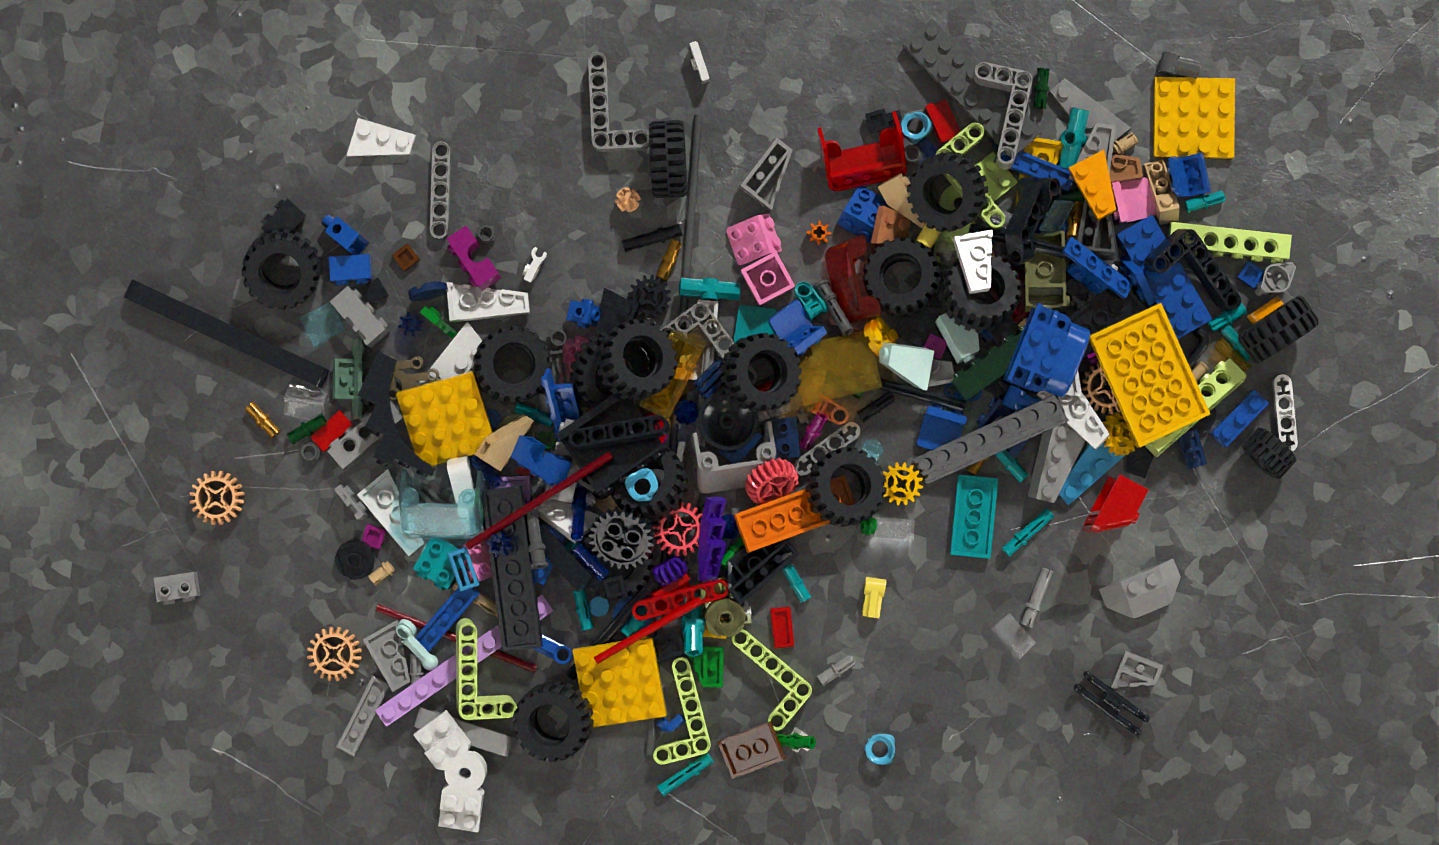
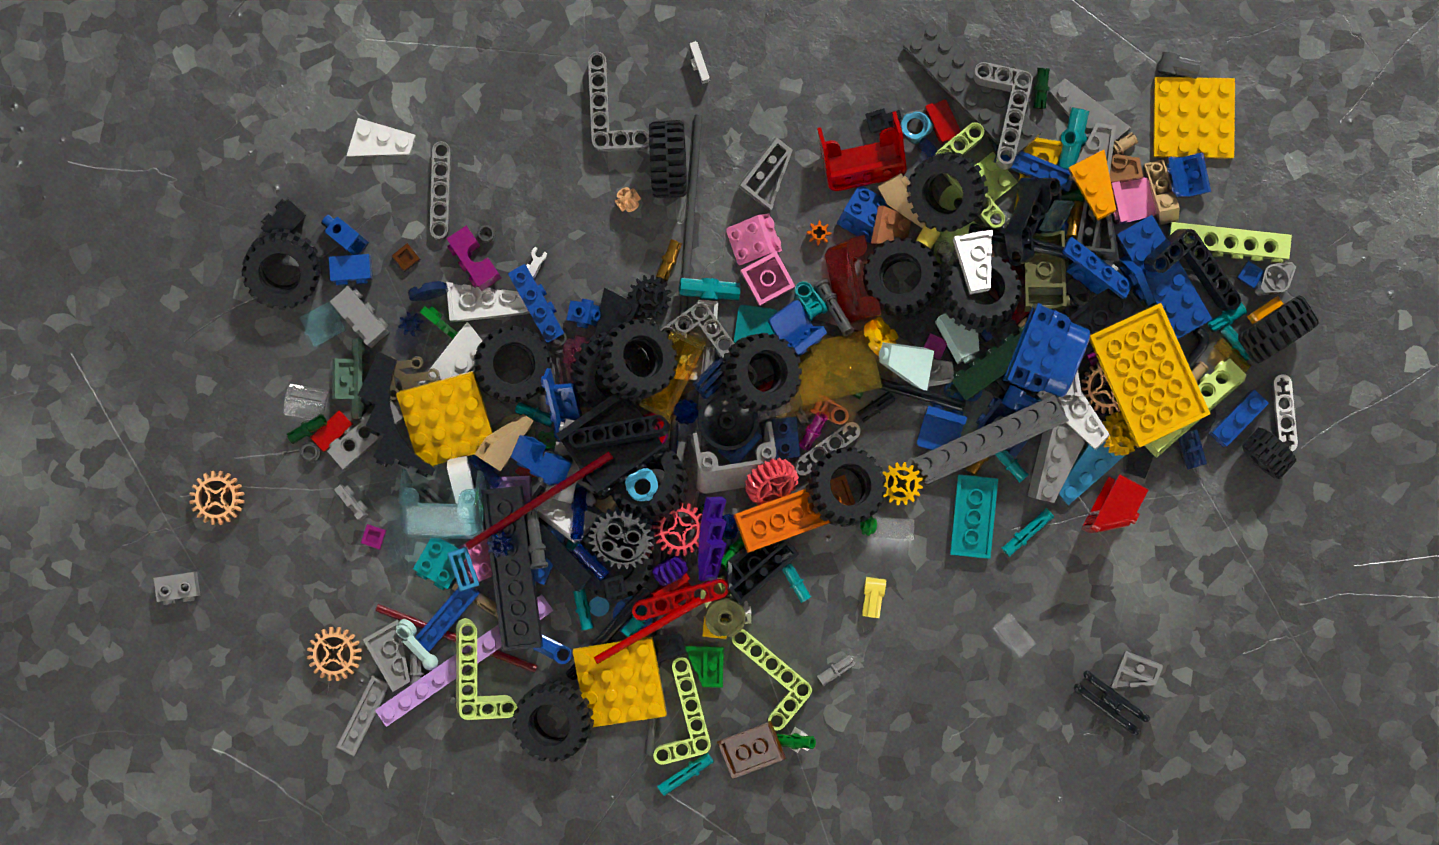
(226, 333): black beam -> none
(262, 420): pearl gold pin -> none
(355, 559): black tile -> none
(374, 291): black tile -> none
(381, 573): tan pin -> none
(383, 502): white wing -> none
(449, 751): white plate -> none
(478, 735): light grey beam -> none
(494, 418): blue tile -> none
(536, 303): none -> blue bracket
(656, 236): black pin -> none
(670, 726): blue arm -> none
(693, 628): teal piece -> none
(782, 627): red tile -> none
(873, 446): clear light blue plate -> none
(889, 741): medium azure piece -> none
(913, 154): dark grey plate -> none
(1036, 597): light grey pin -> none
(1143, 590): light grey wedge -> none
(1204, 201): teal axle -> none

